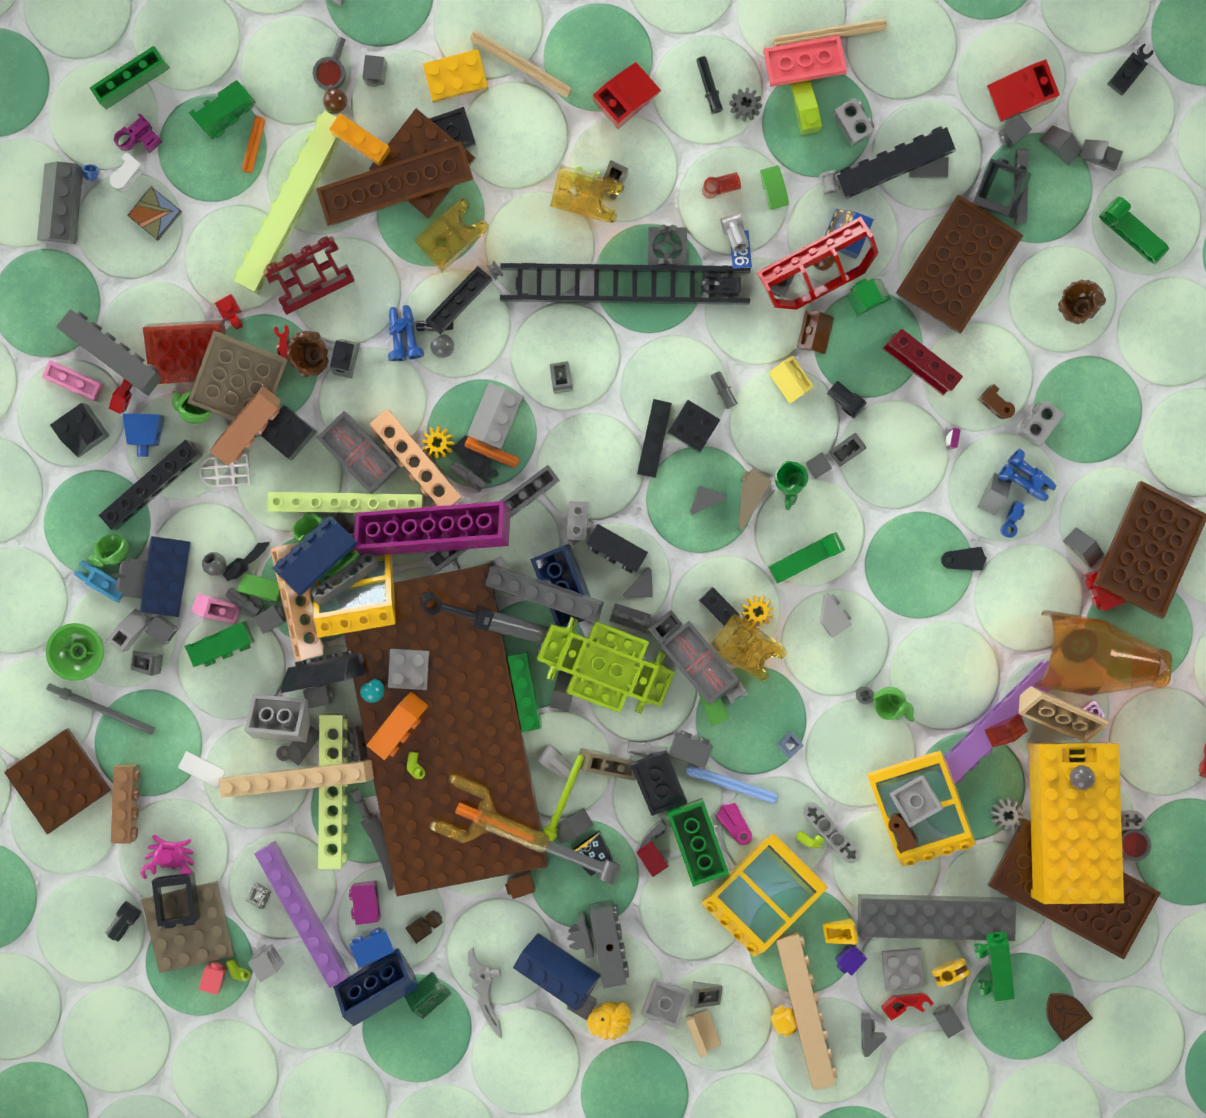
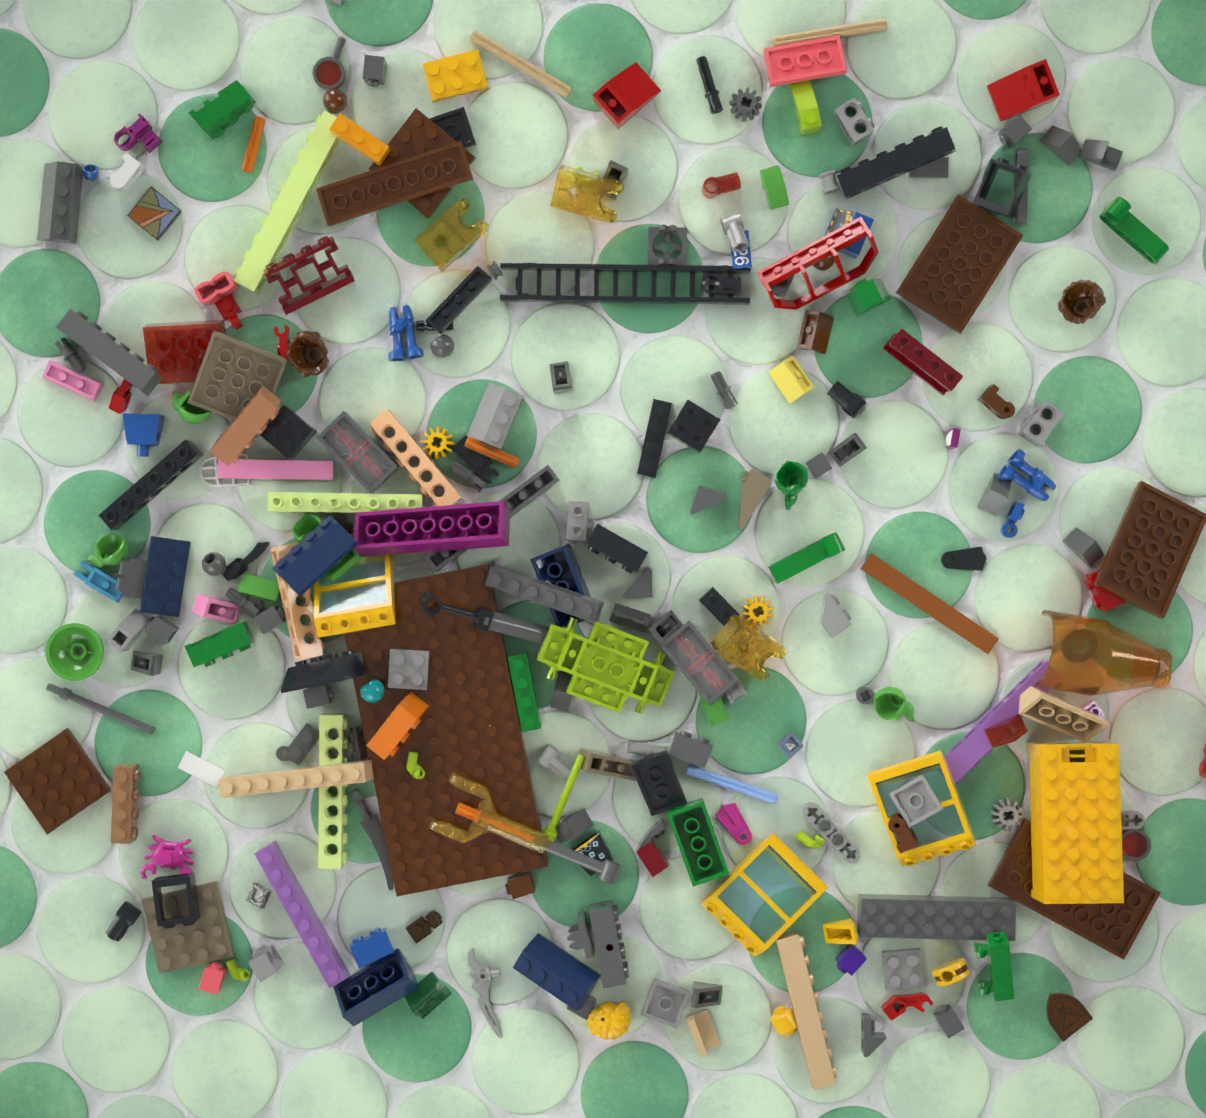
(71, 355): none -> dark grey axle
(80, 429): black slope -> none
(129, 77): green brick -> none
(212, 291): none -> coral brick
(277, 469): none -> bright pink tile
(278, 718): light grey slope -> none
(344, 358): black torso -> none
(363, 565): dark grey beam -> none
(365, 902): magenta brick -> none
(929, 603): none -> dark orange tile
(1082, 777): dark grey piece -> none
(1129, 70): black plate -> none

